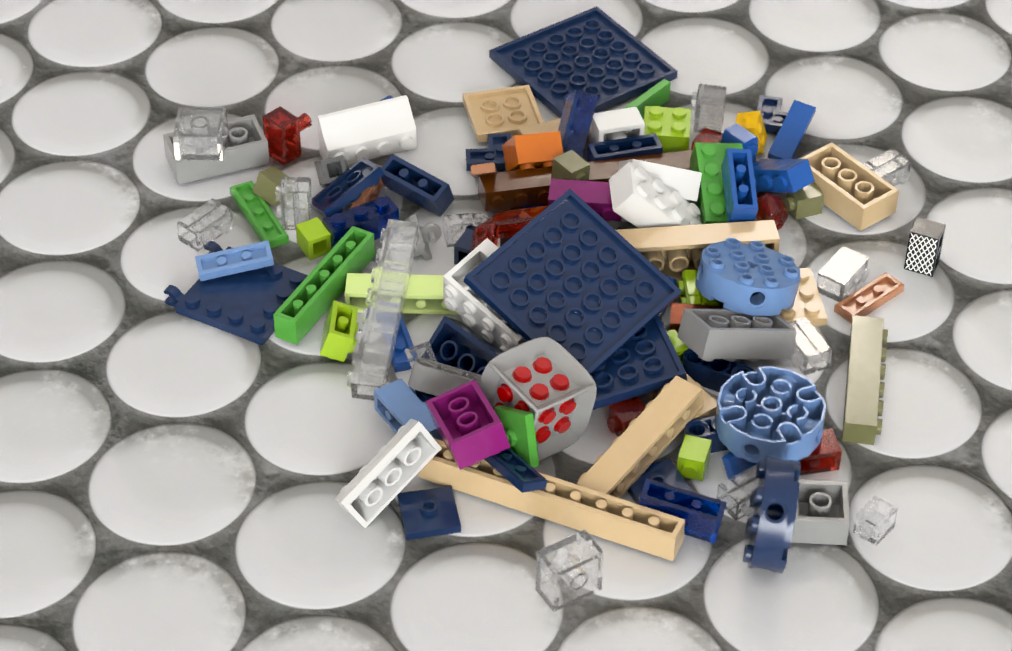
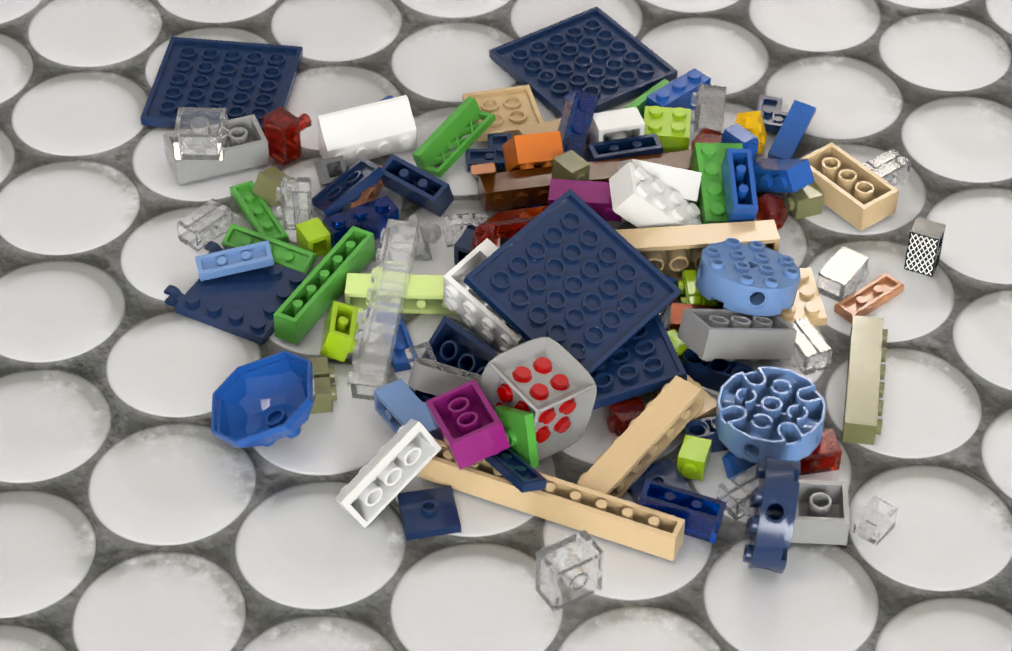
(221, 75): none -> dark blue plate
(264, 401): none -> blue rock
(282, 252): none -> bright green tile
(324, 390): none -> olive piece
(449, 137): none -> bright green fence
(679, 91): none -> blue brick

